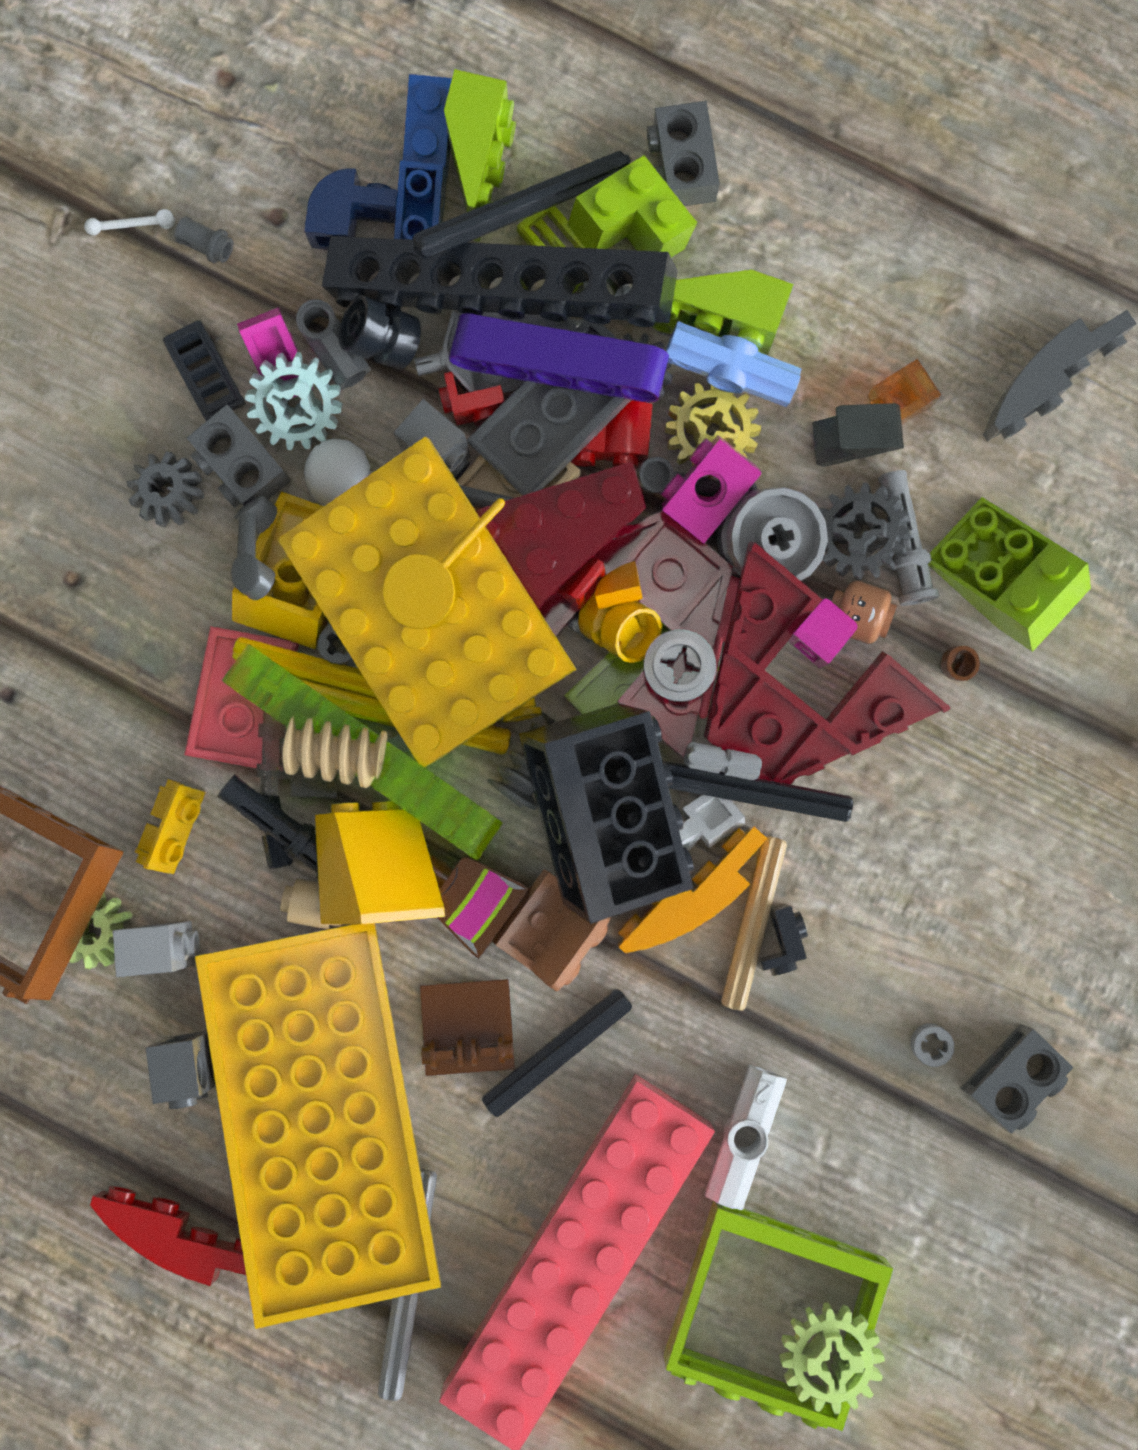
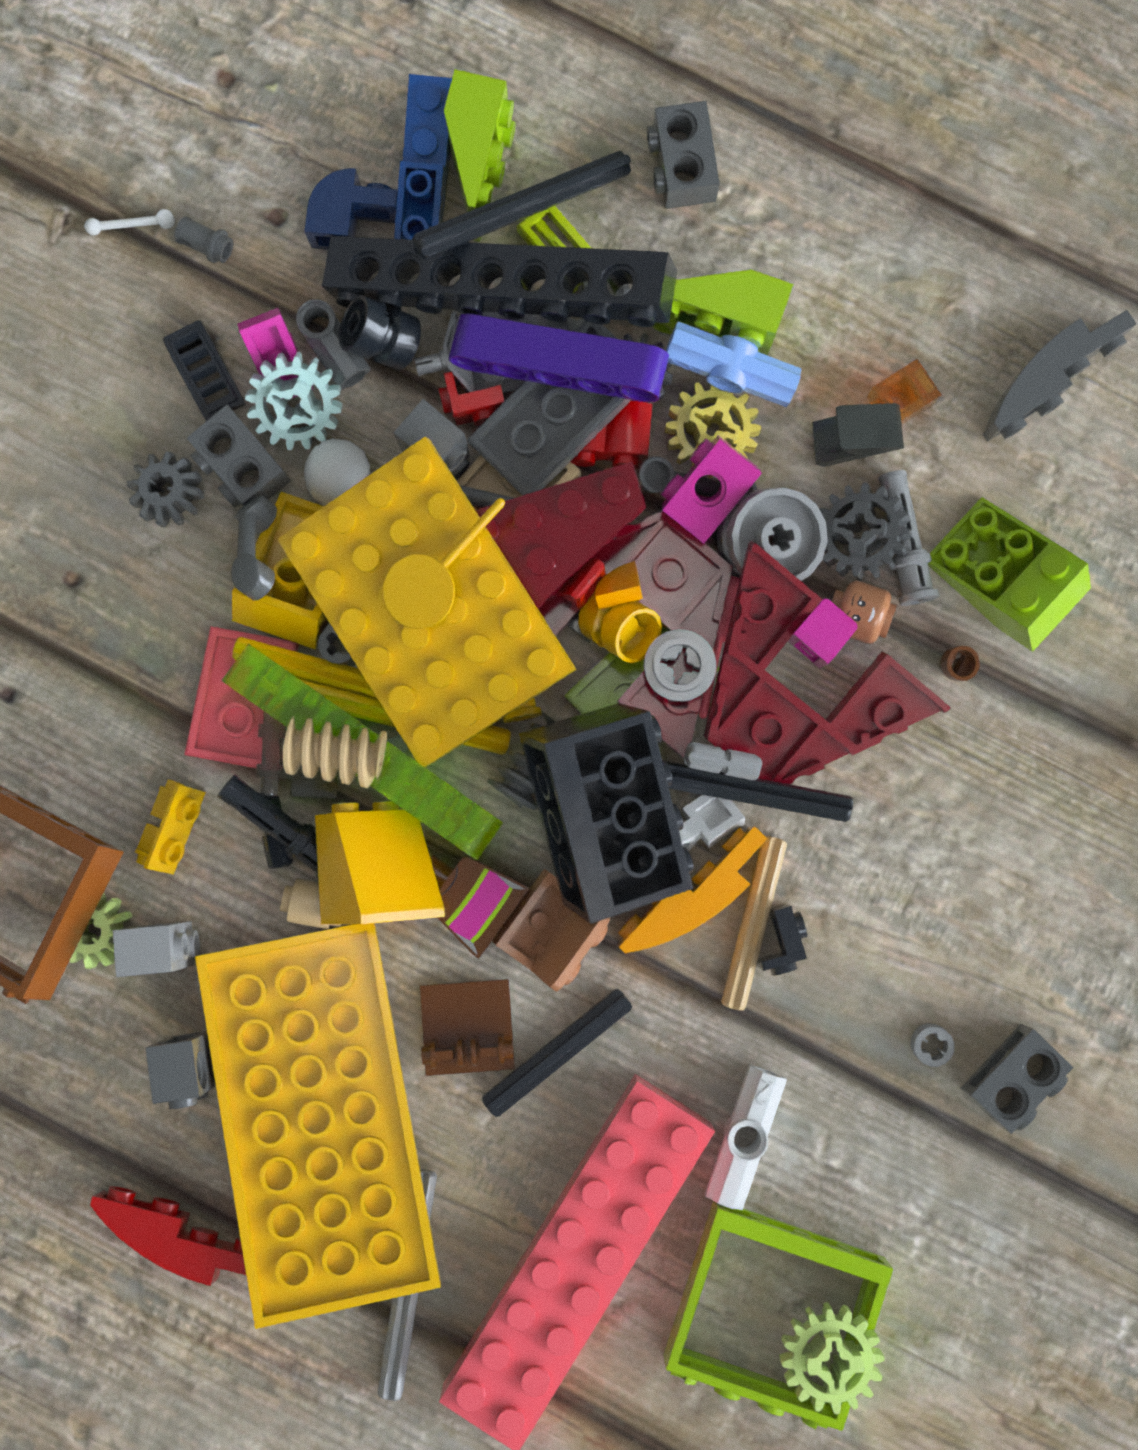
(633, 206): lime brick -> none

